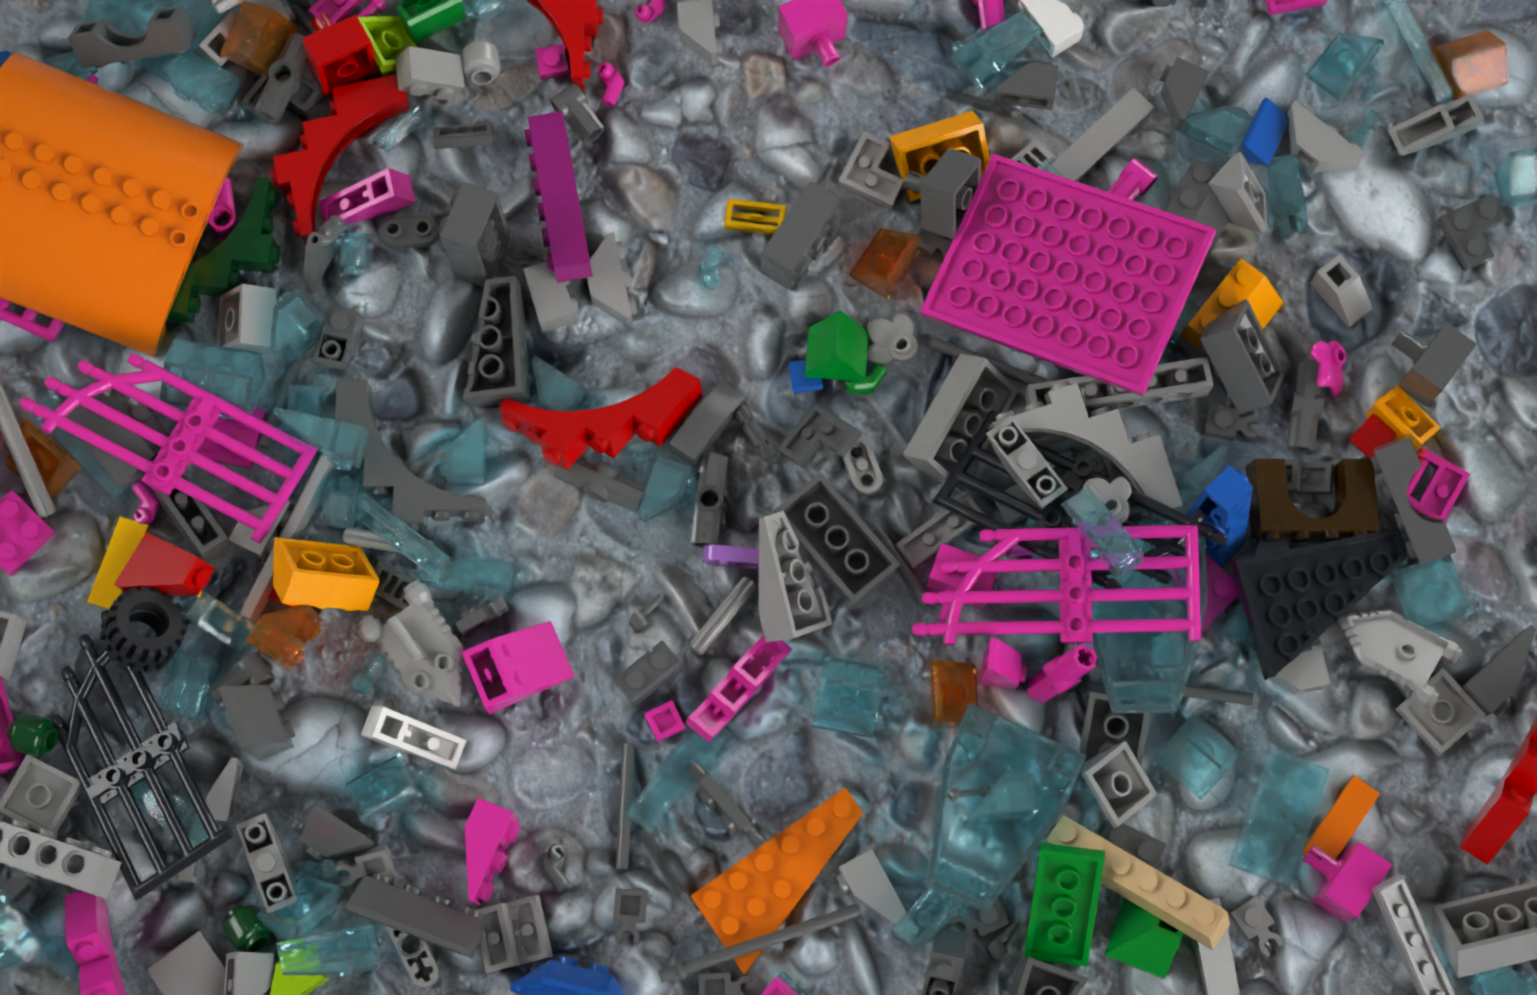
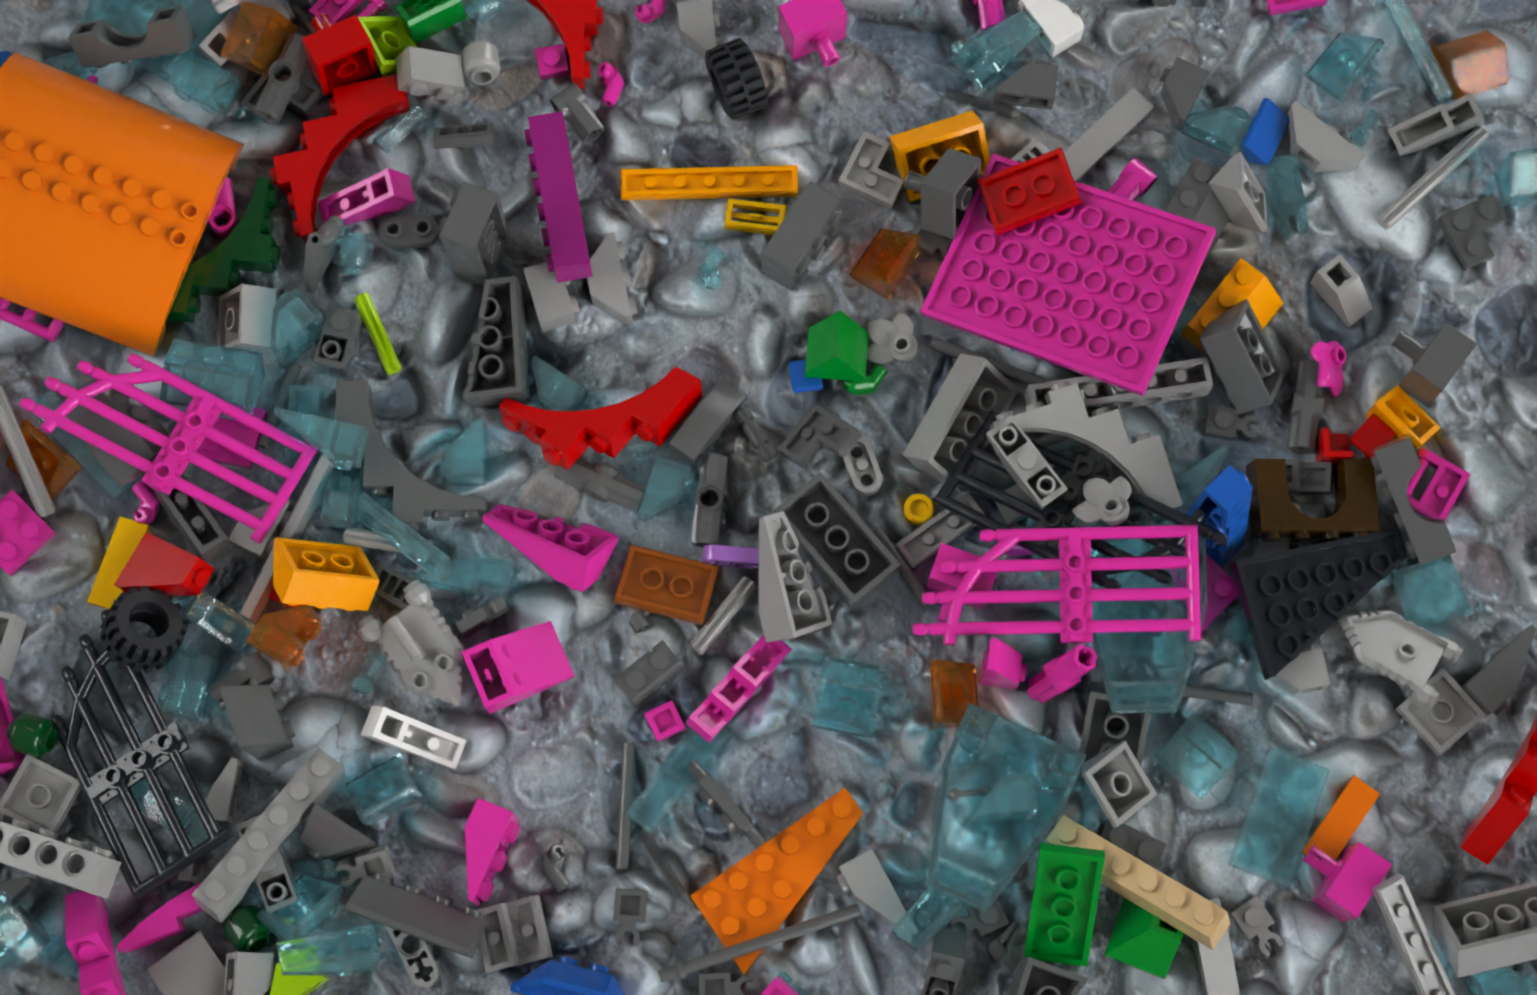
(162, 923): none -> dark pink slope
(240, 866): none -> light grey arch
(377, 333): none -> lime axle
(563, 551): none -> dark pink wedge
(666, 584): none -> dark orange tile
(709, 182): none -> light orange tile
(736, 78): none -> black tyre
(918, 509): none -> yellow tile
(1029, 191): none -> red tile
(1104, 533): clear light blue slope -> none
(1332, 447): none -> red panel
(1433, 177): none -> light grey axle

